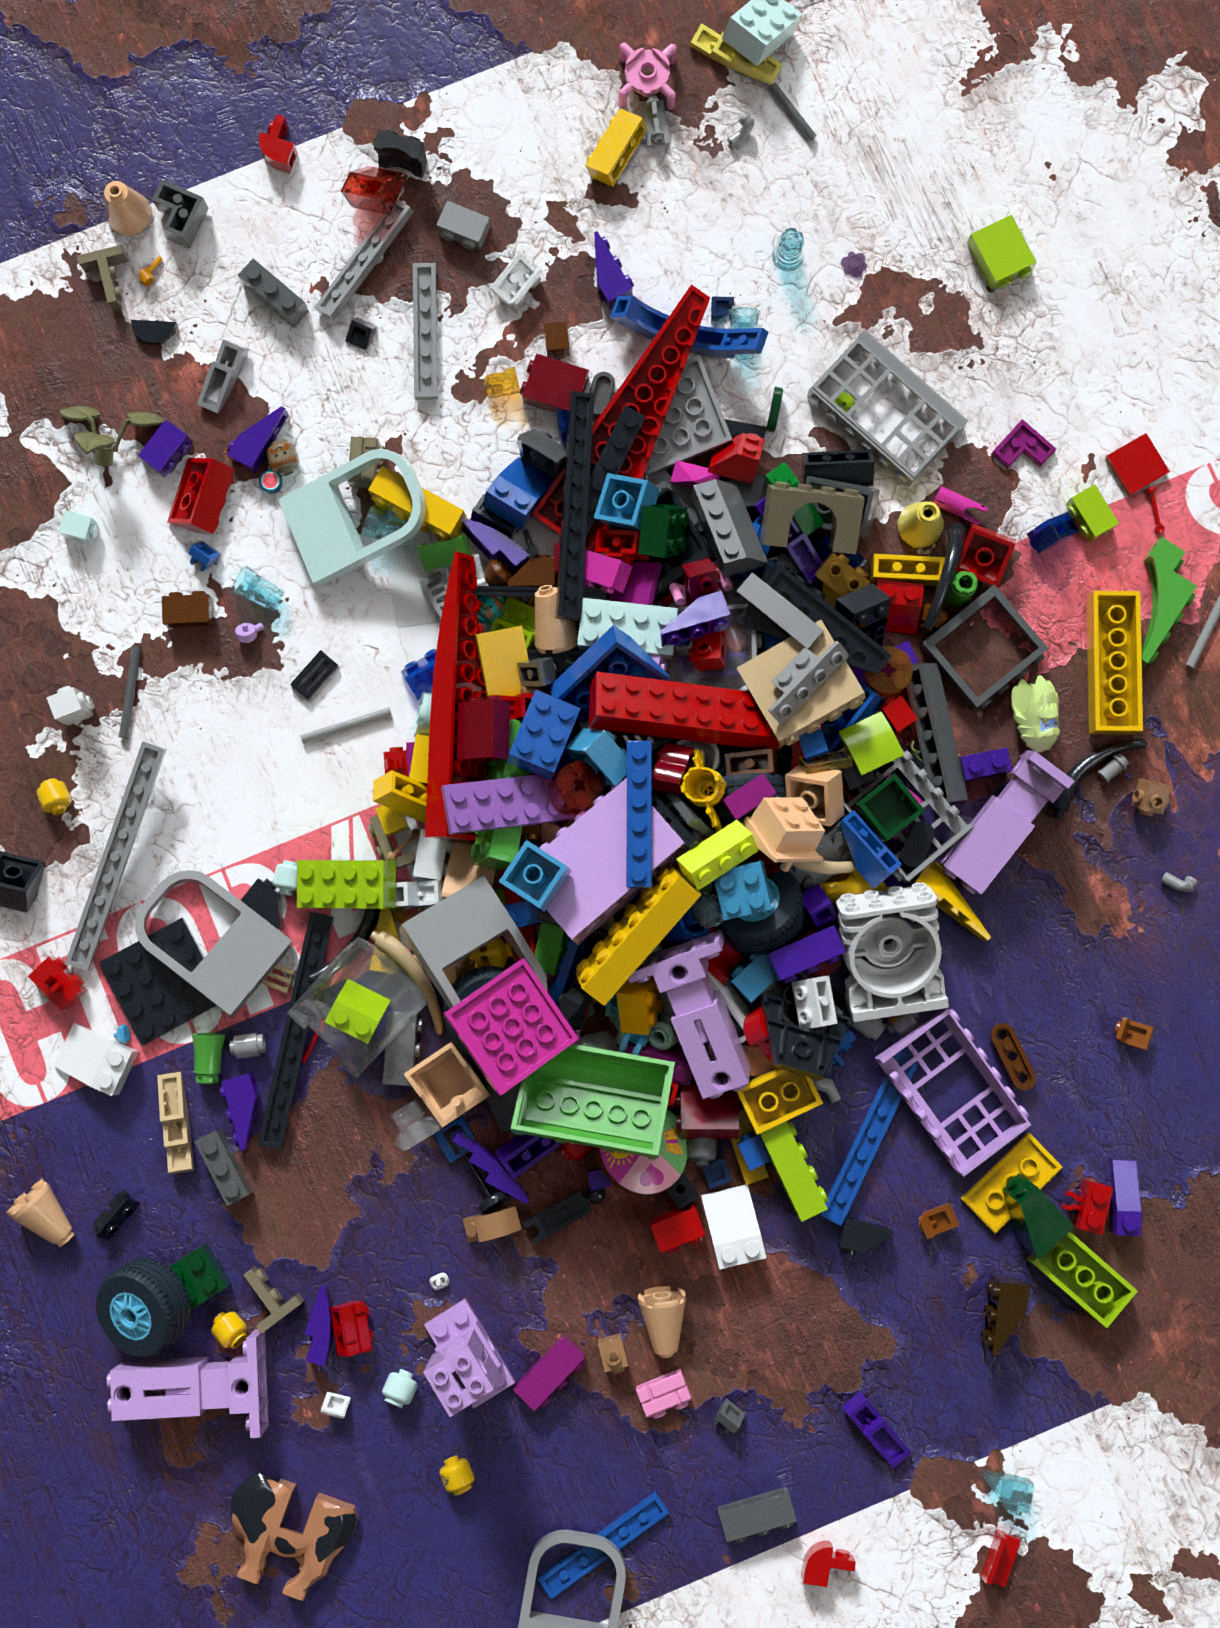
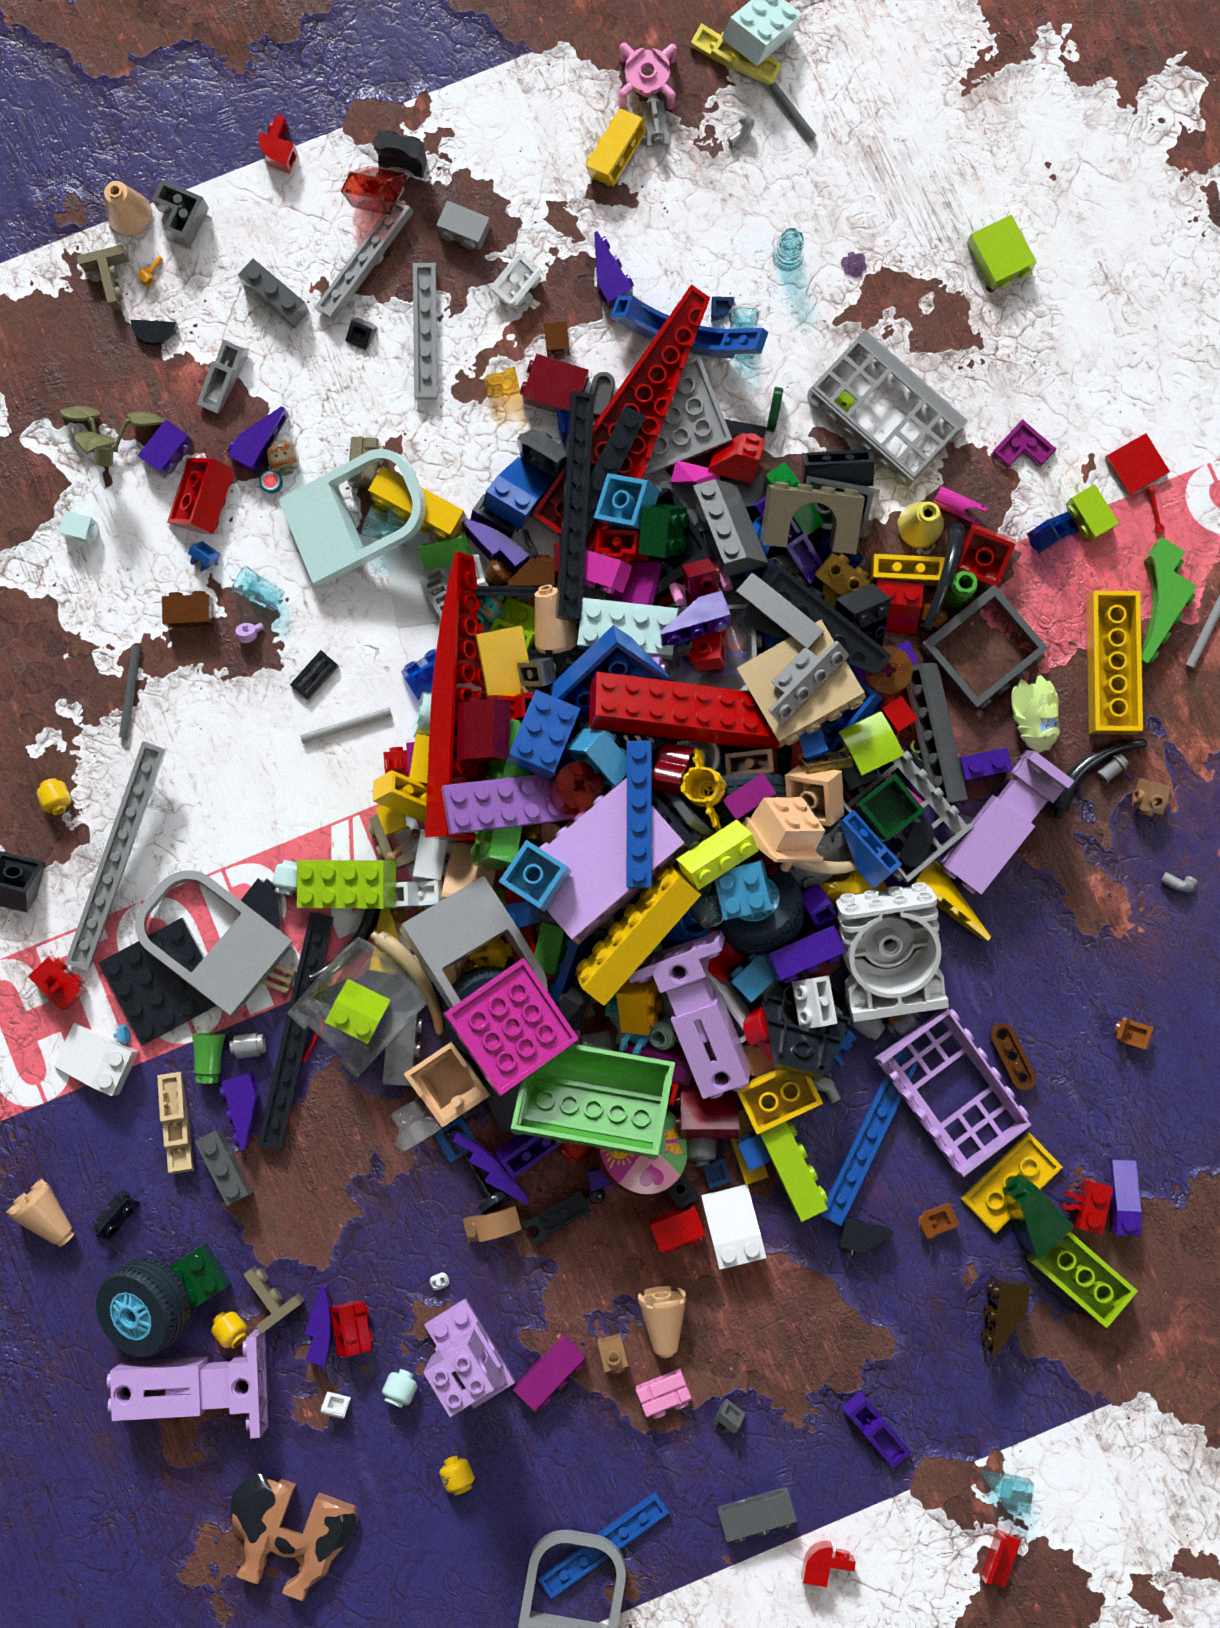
(70, 705): white brick -> none

